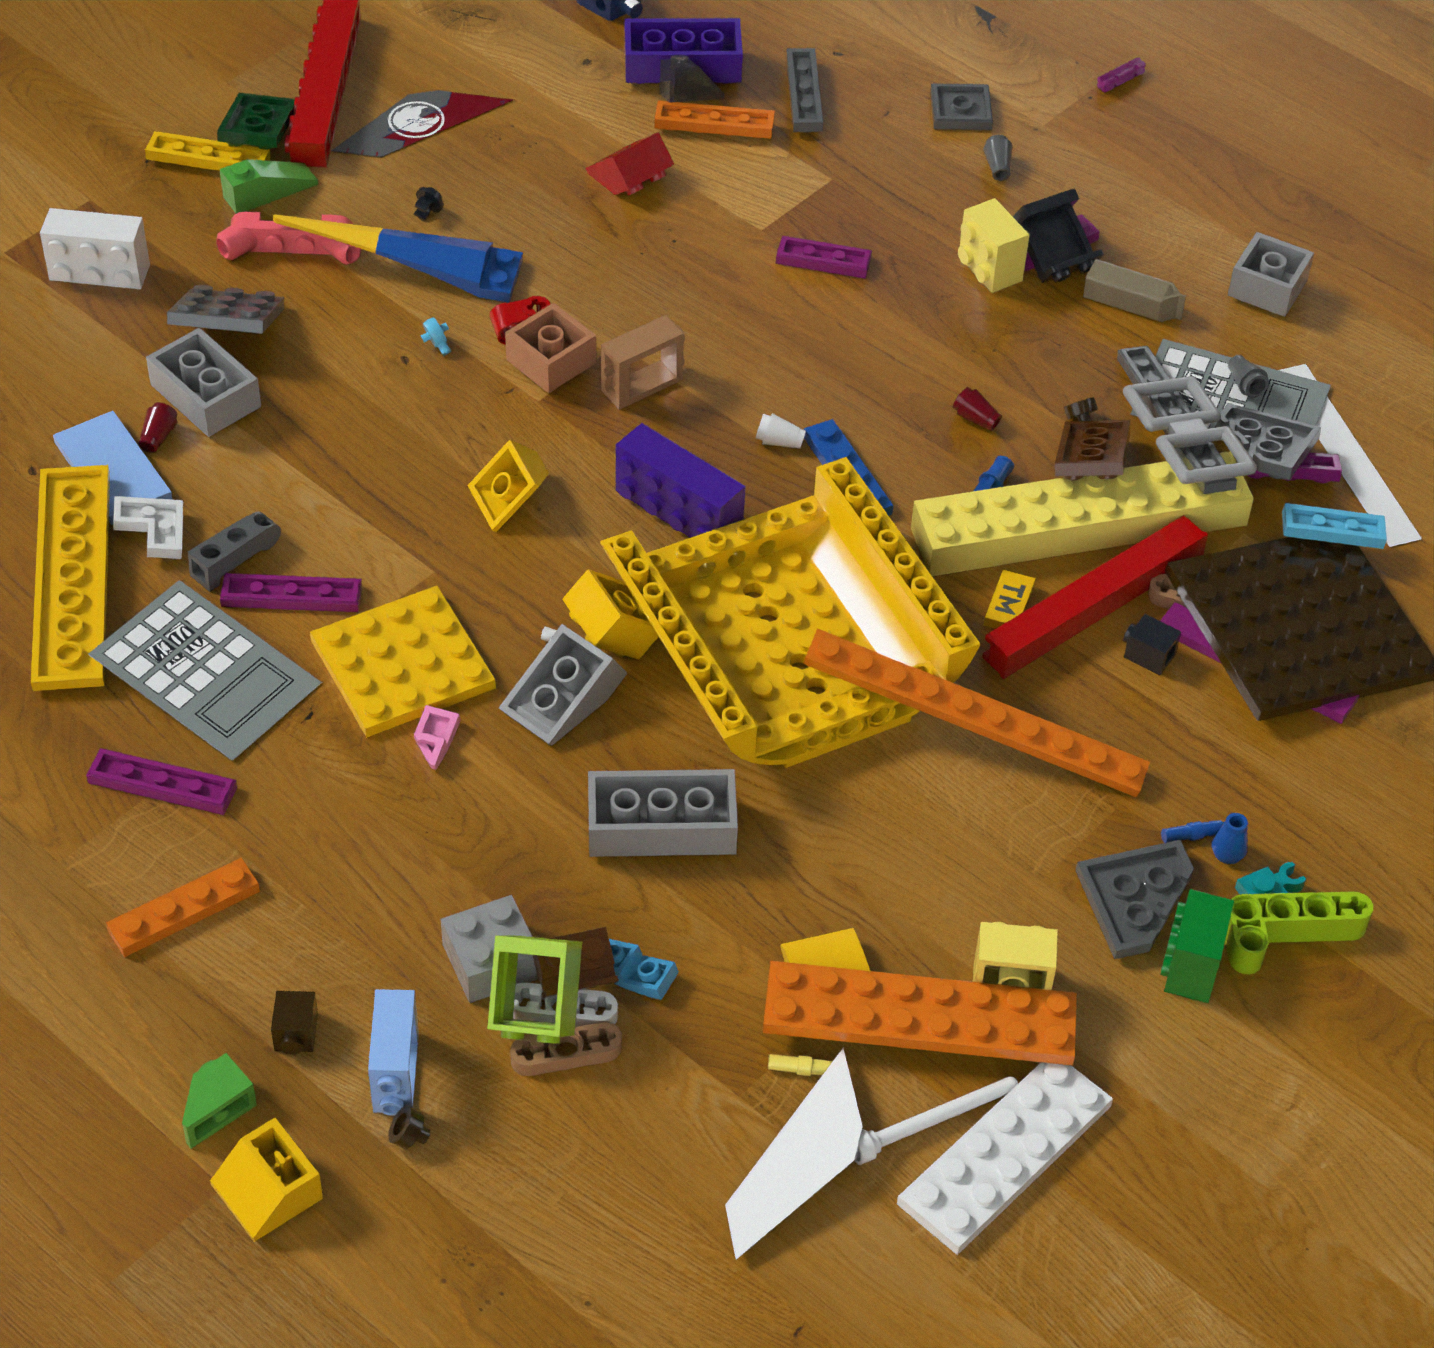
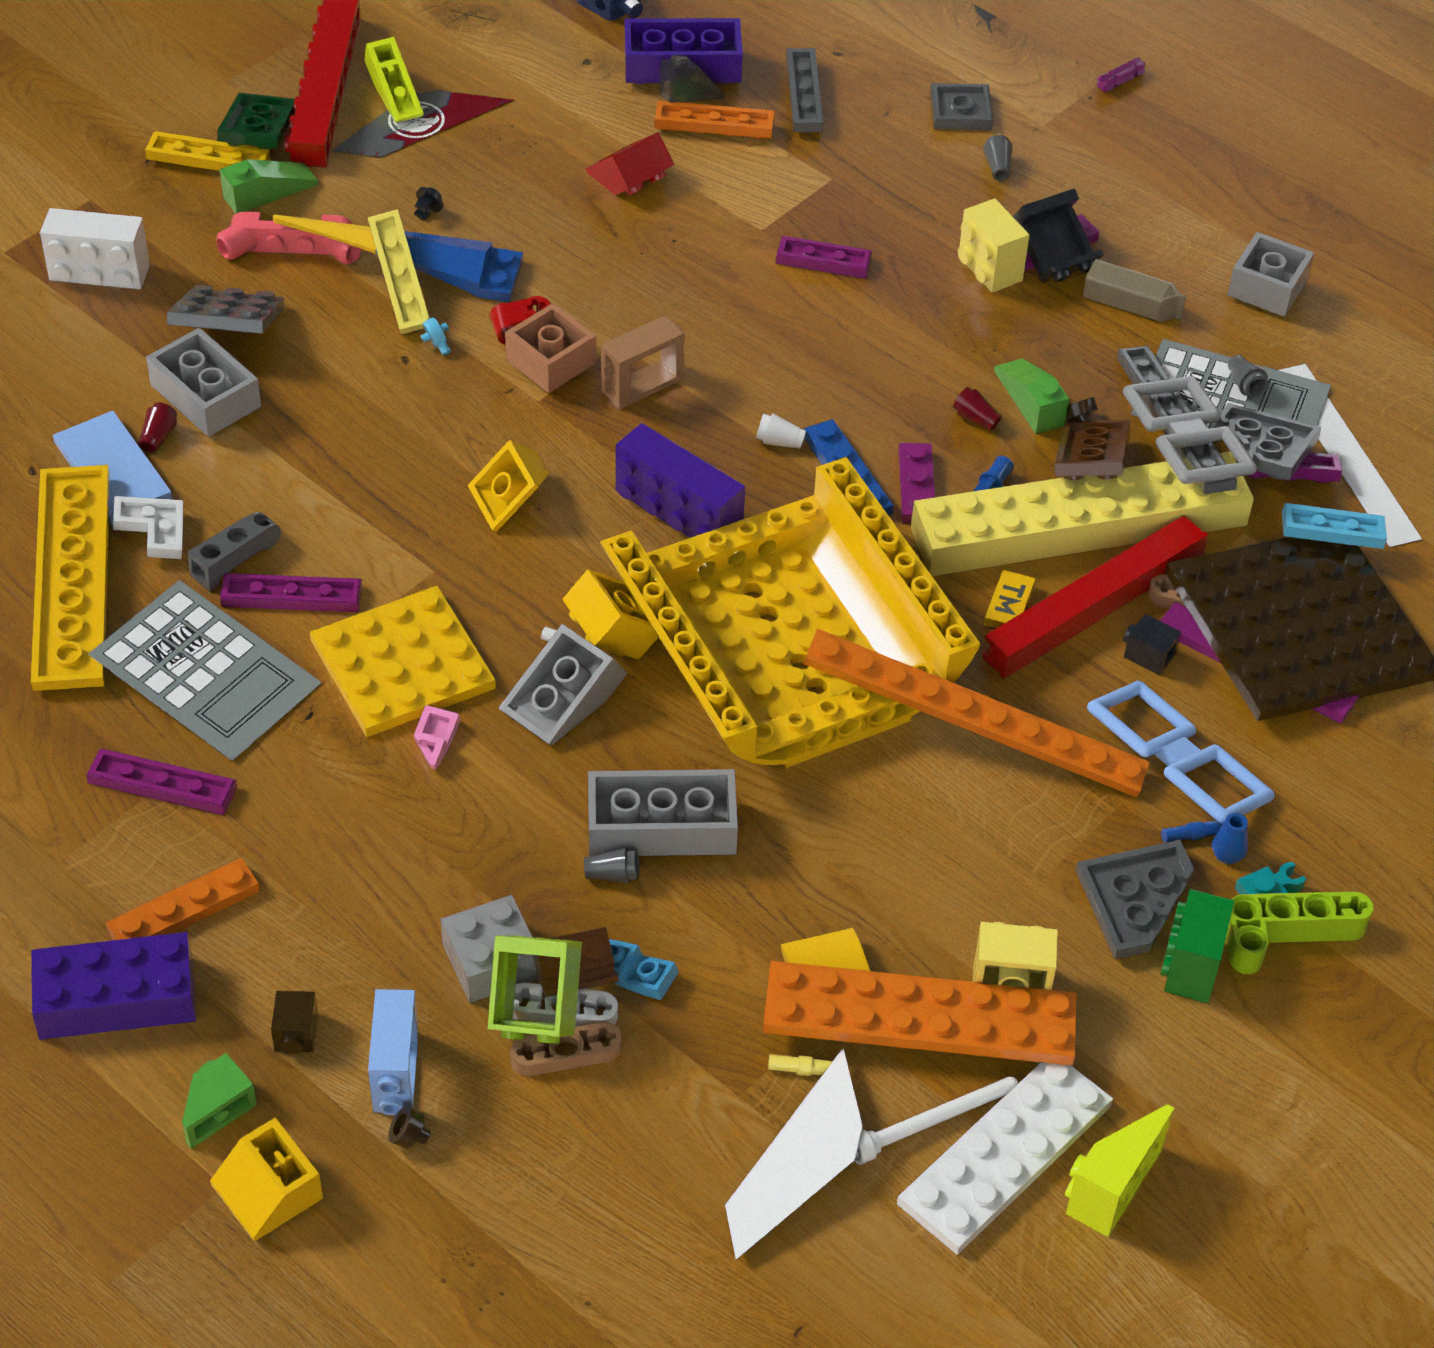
(112, 985): none -> dark purple brick
(392, 80): none -> neon yellow slope
(399, 271): none -> light yellow plate
(614, 866): none -> dark grey cone
(914, 476): none -> magenta plate
(1035, 394): none -> bright green slope
(1115, 1170): none -> neon yellow slope
(1178, 752): none -> light blue bar

